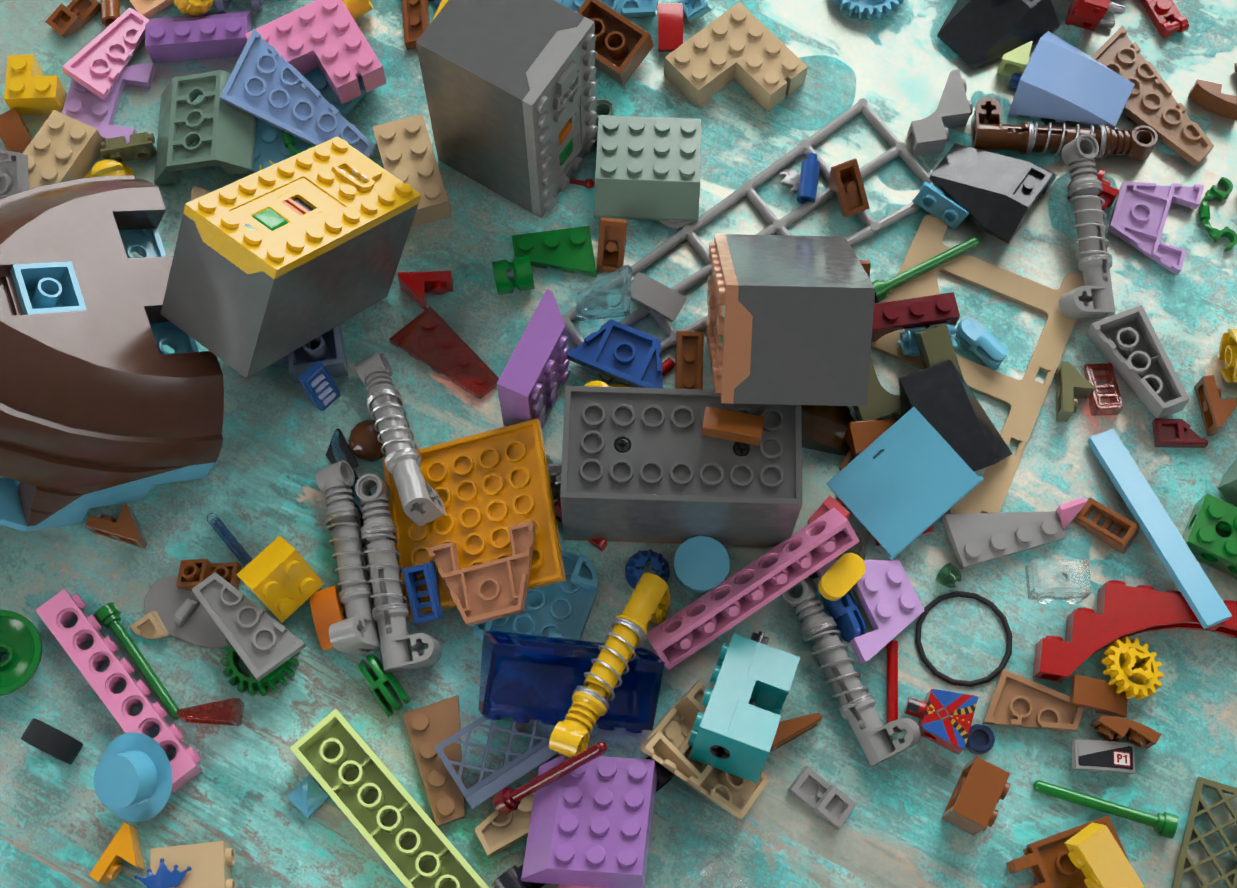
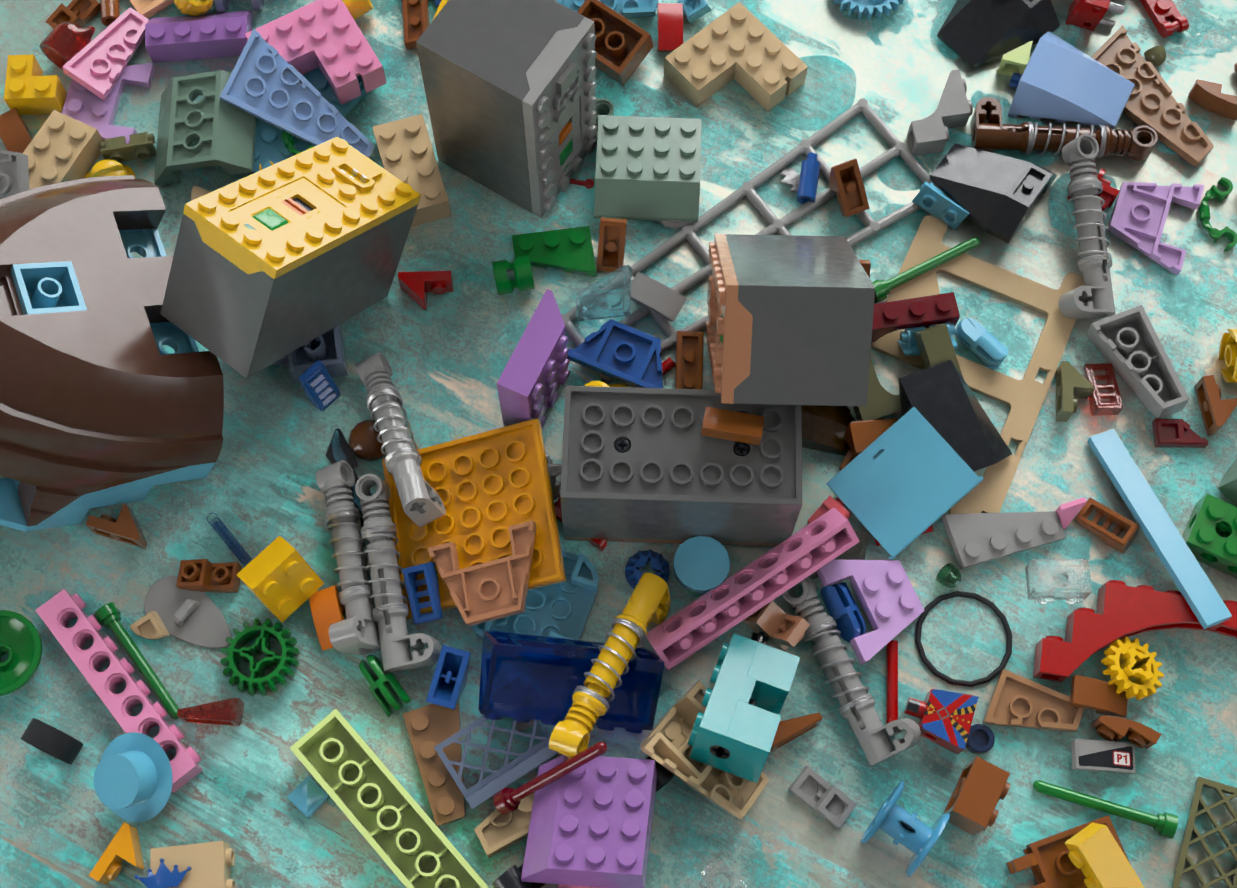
(65, 42): none -> clear red piece
(249, 629): light grey wing -> none
(439, 346): clear red wing -> none
(449, 677): none -> blue slope
(778, 626): none -> nougat brick
(841, 576): yellow tile -> none
(906, 829): none -> dark azure piece
(1156, 55): none -> olive hinge

